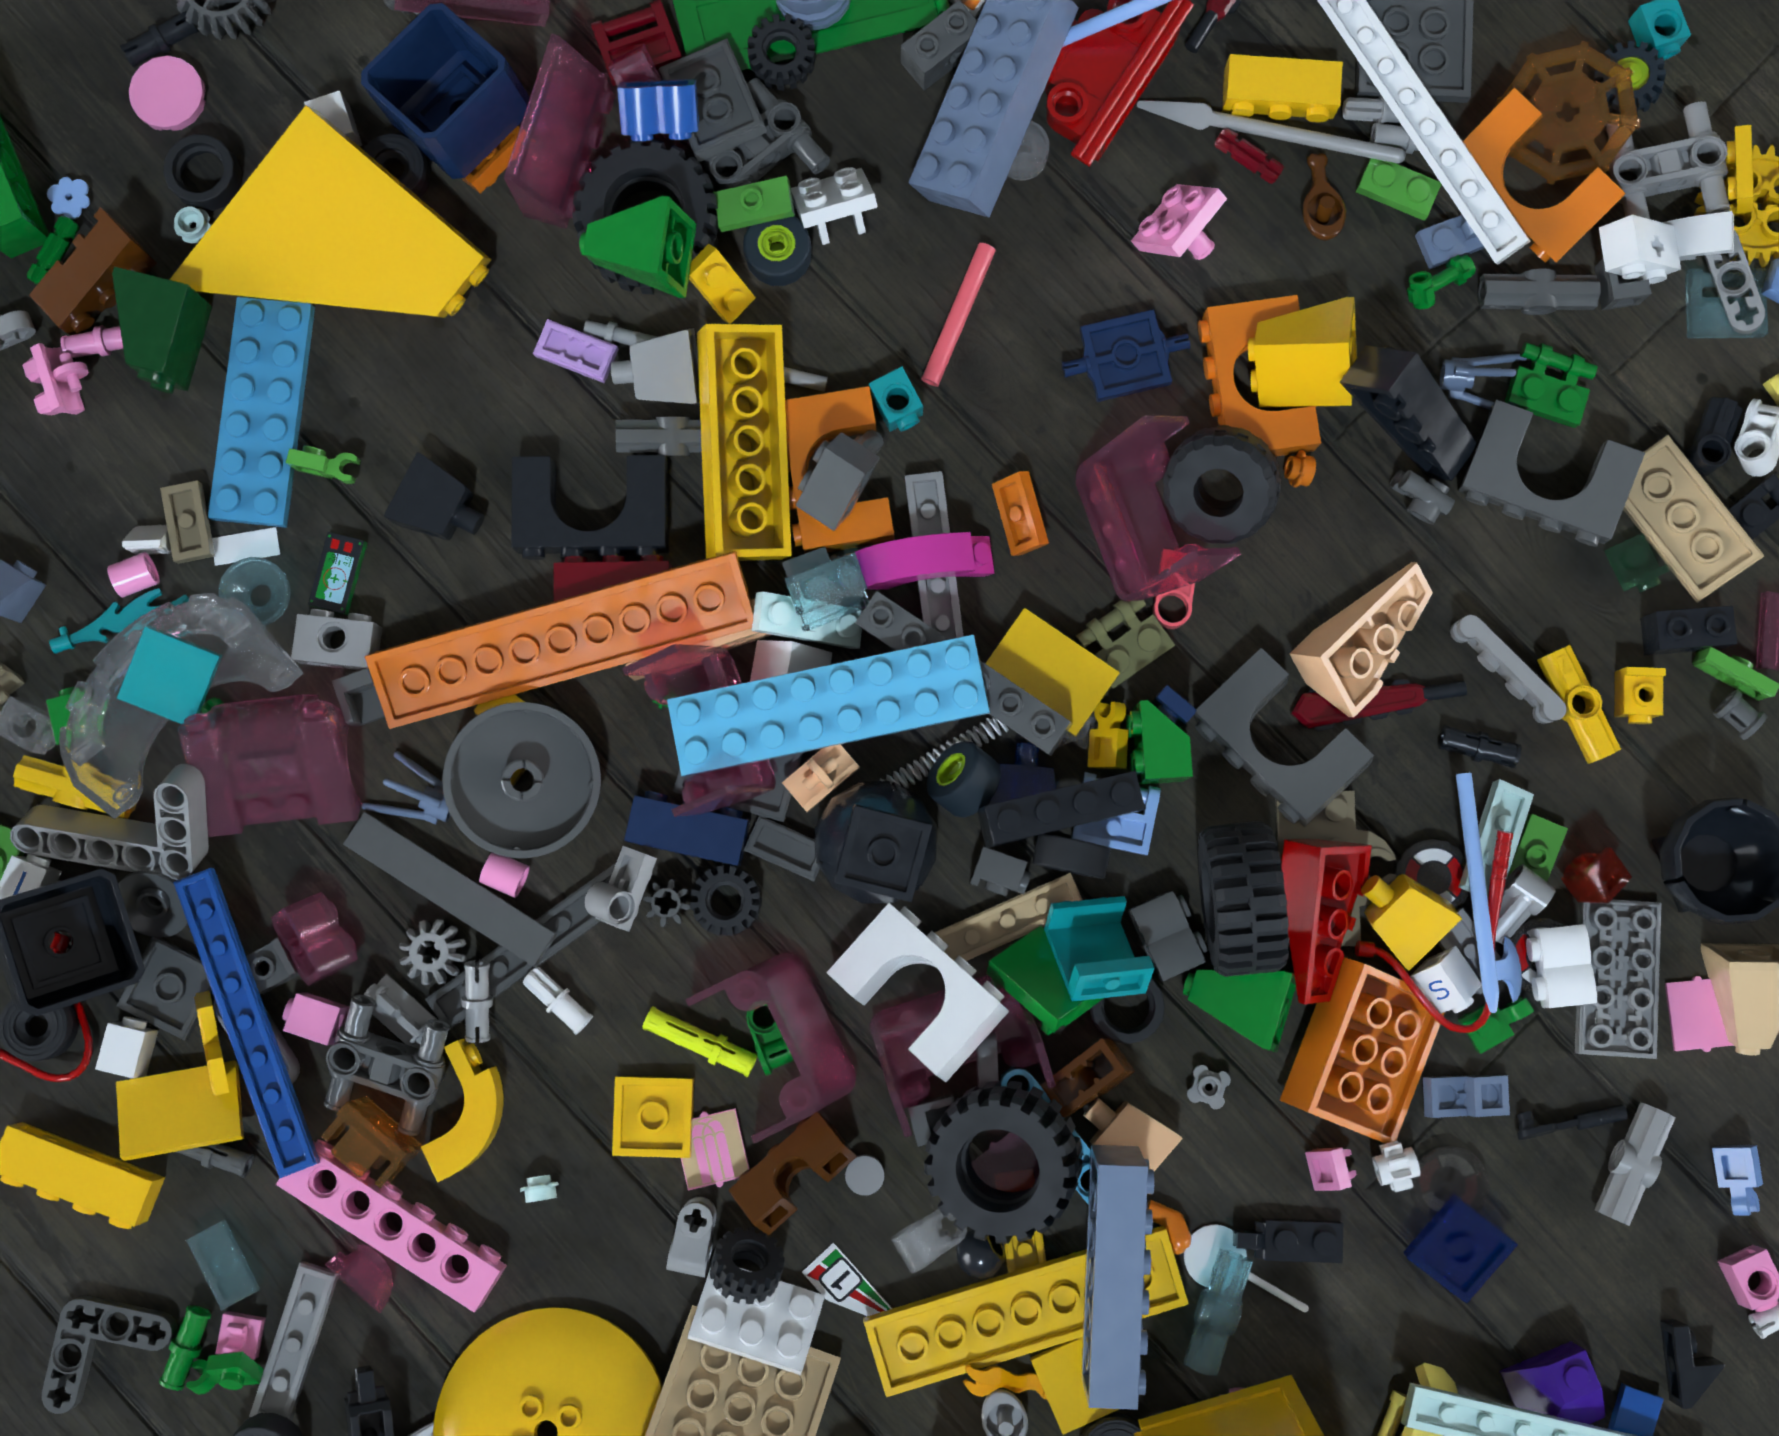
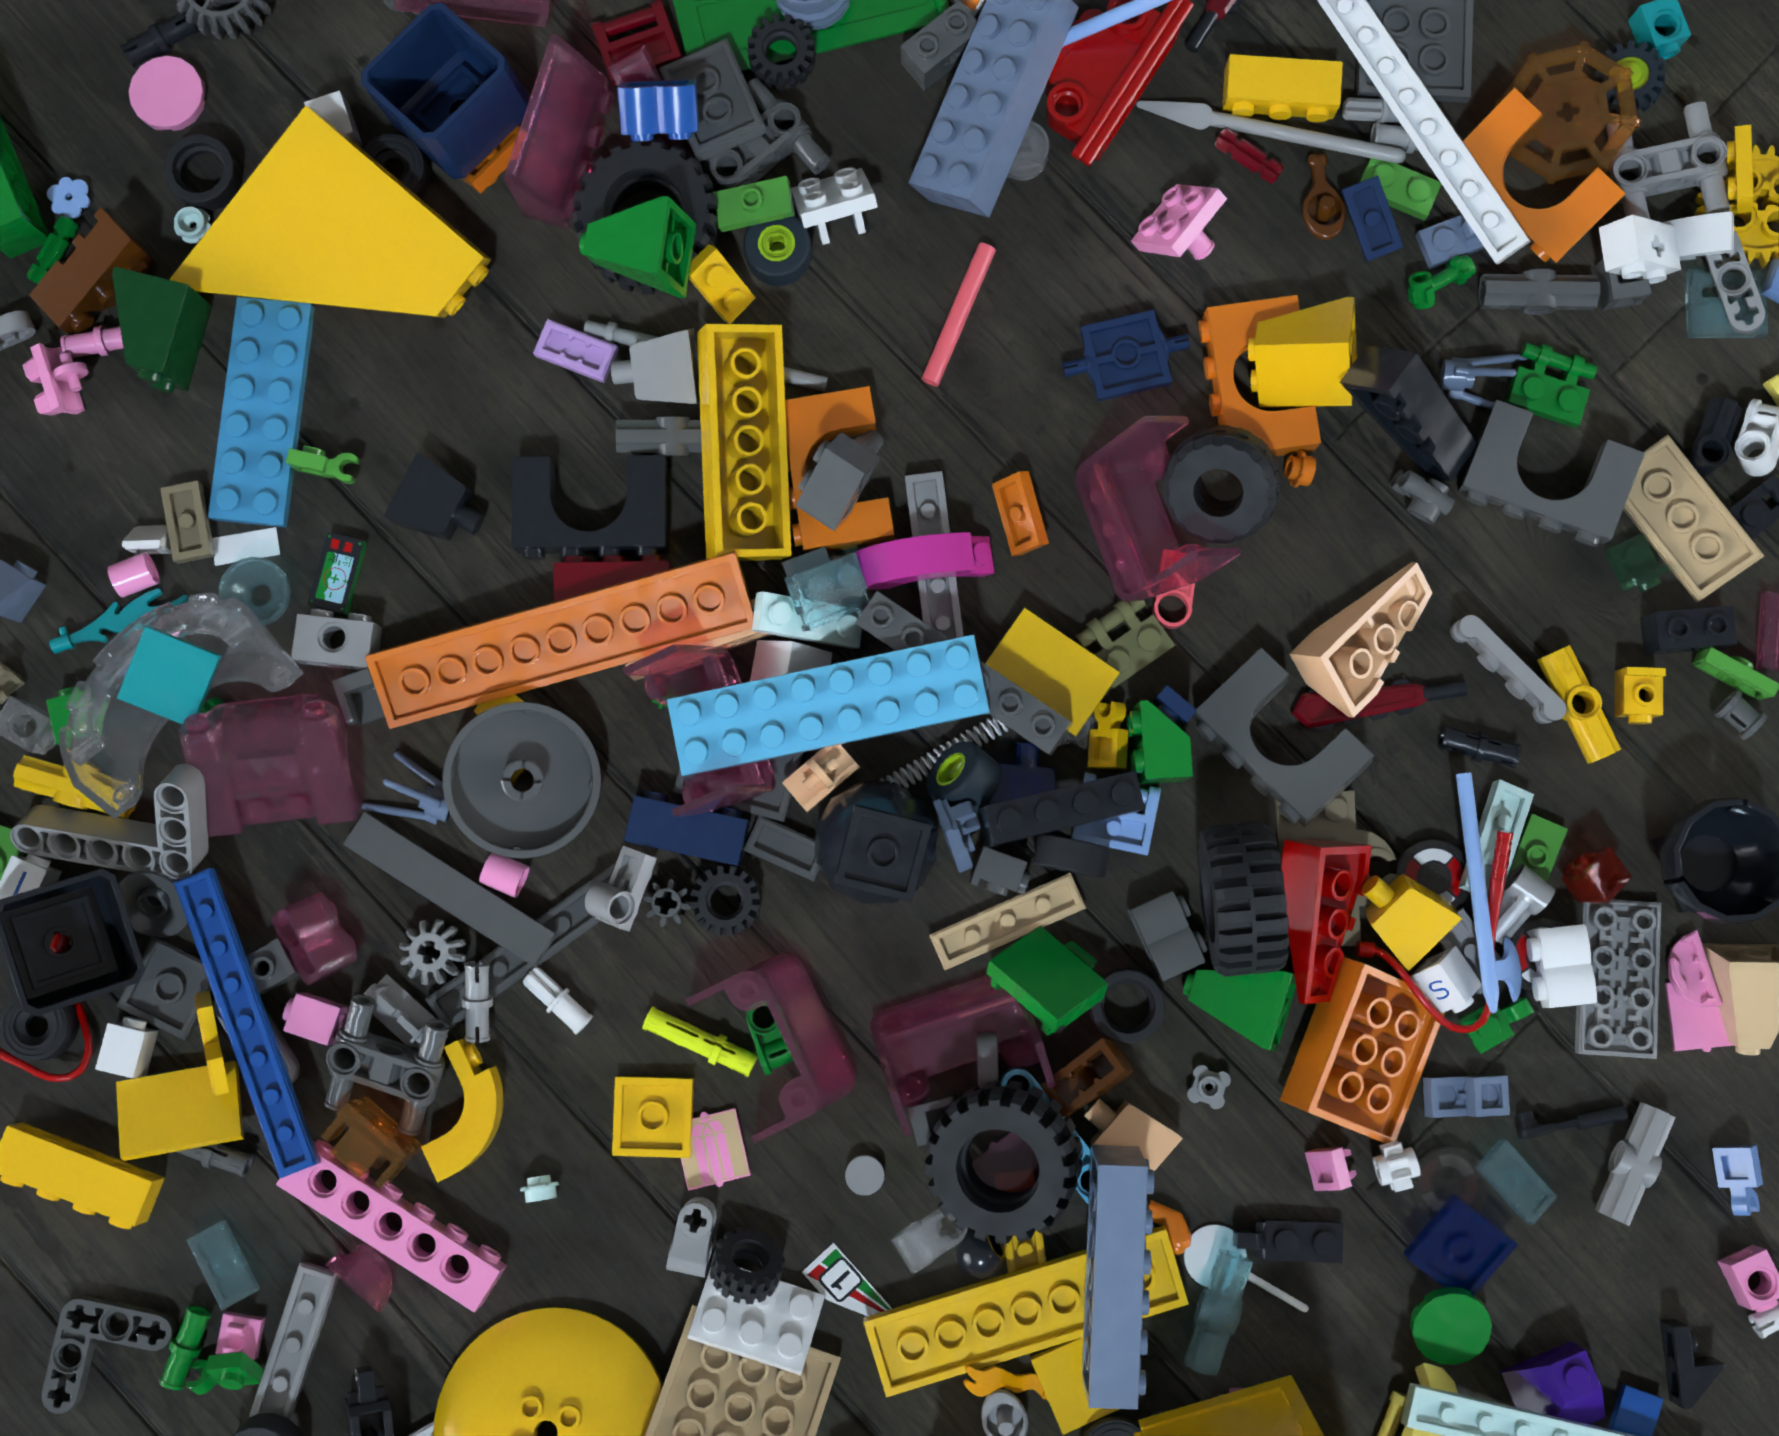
(765, 1188): reddish brown arch -> none
(891, 385): teal brick -> none
(956, 826): none -> sand blue plate
(968, 1007): white arch -> none
(1095, 950): teal panel -> none
(1371, 218): none -> dark blue plate
(1450, 1326): none -> green tile
(1516, 1182): none -> clear light blue plate
(1691, 972): none -> bright pink tile

